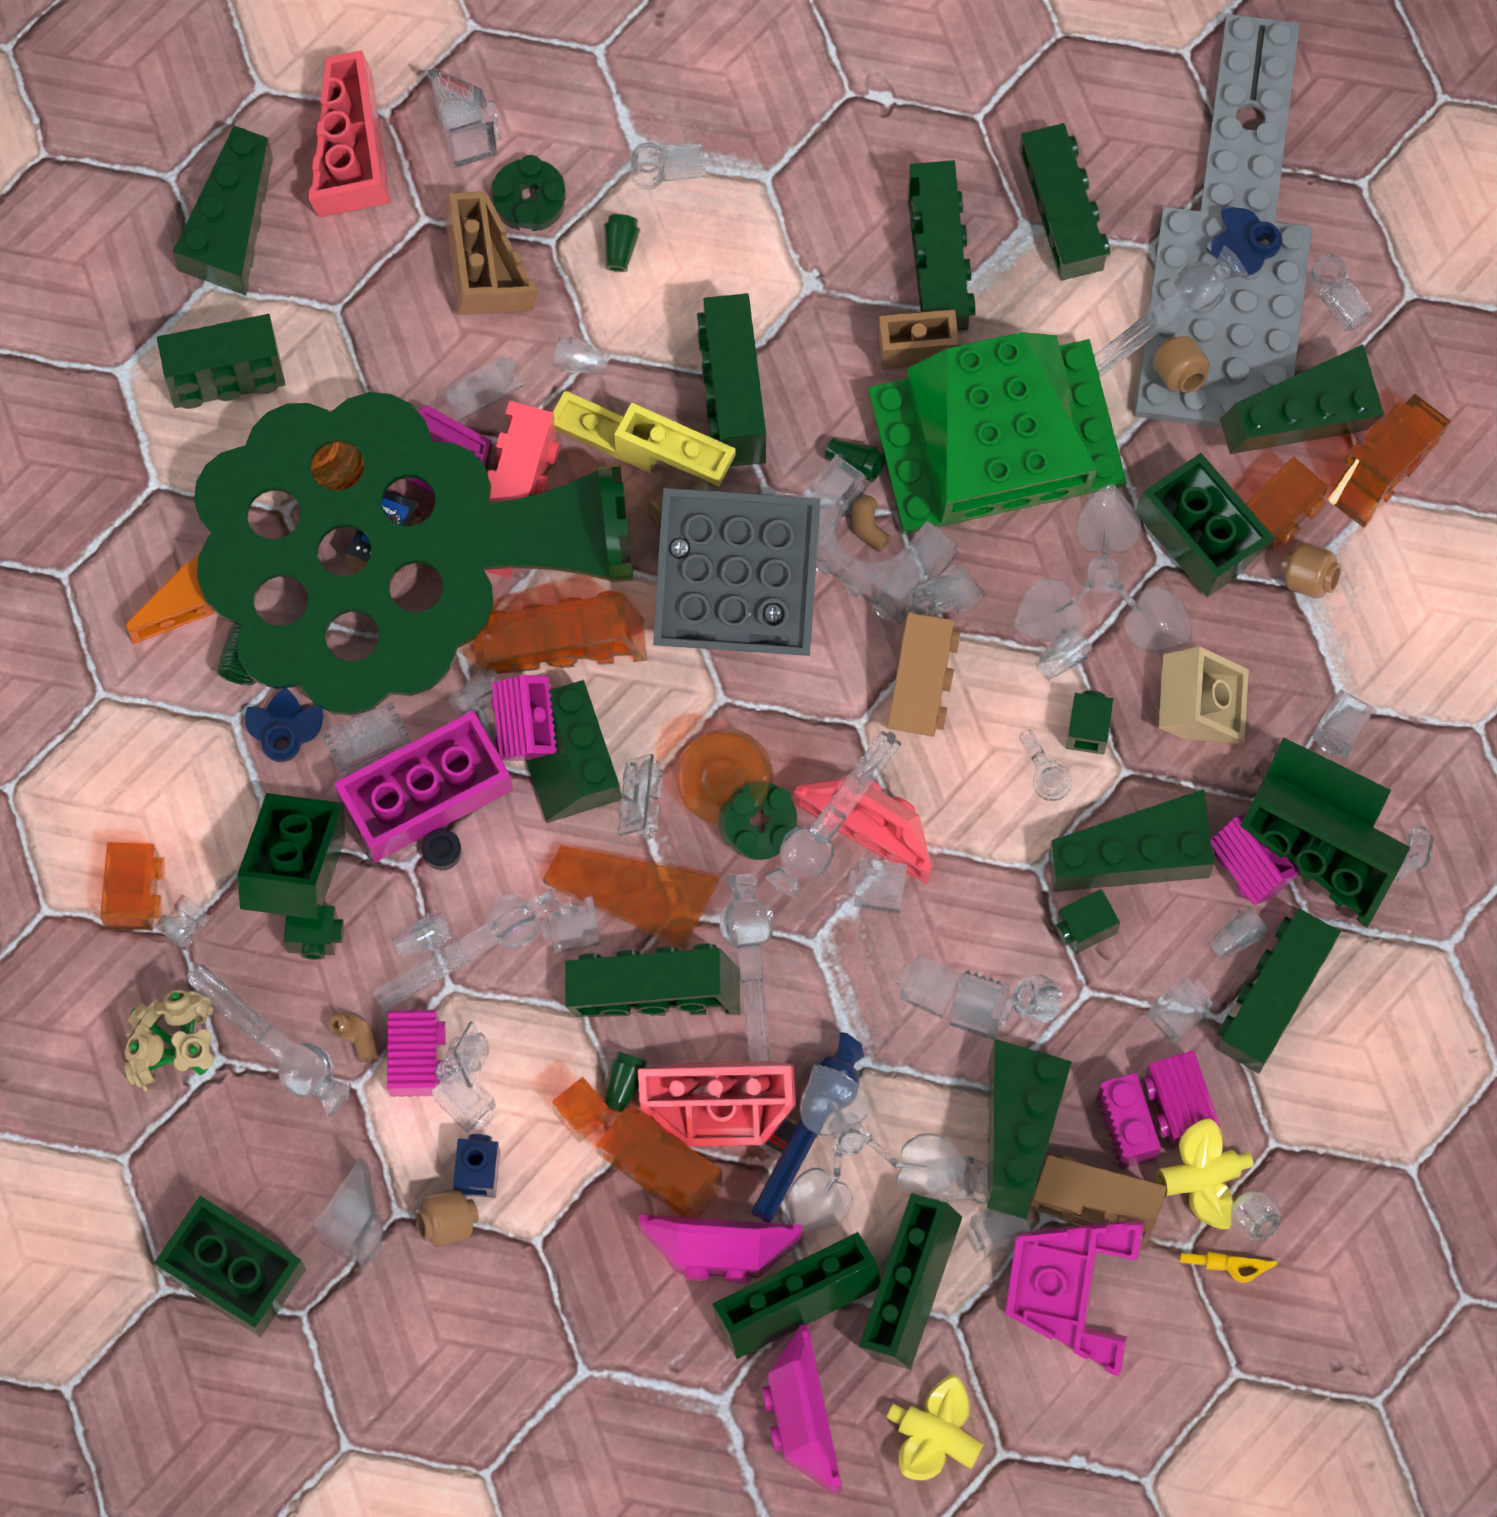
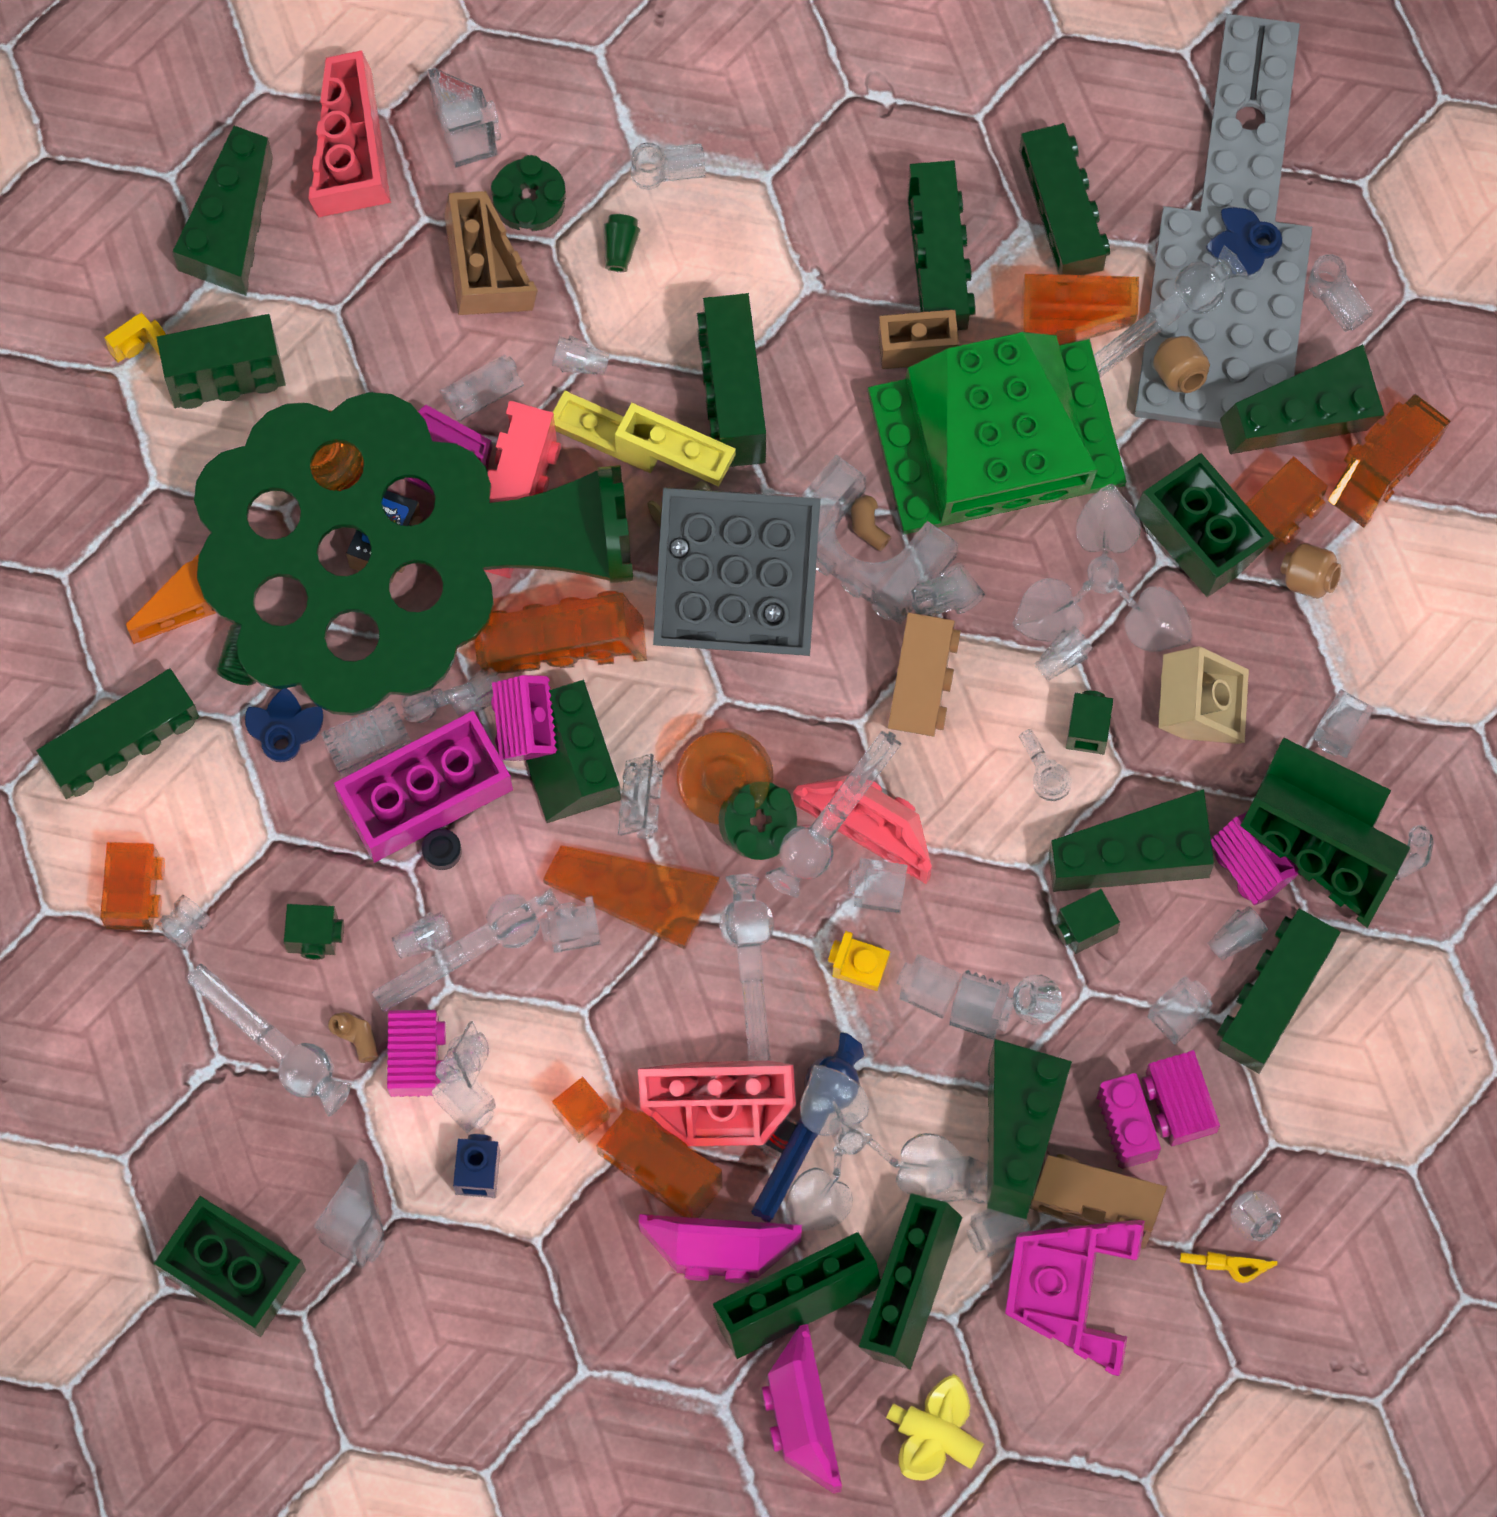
(118, 734): none -> dark green brick
(132, 336): none -> yellow bracket
(184, 1048): tan plant -> none
(291, 856): dark green brick -> none
(424, 705): none -> clear plate
(446, 1218): medium nougat head -> none
(622, 1081): dark green cone -> none
(652, 982): dark green wedge -> none
(858, 962): none -> yellow bracket
(860, 456): dark green cone -> none
(1078, 305): none -> clear orange wedge
(1205, 1173): light yellow plant -> none

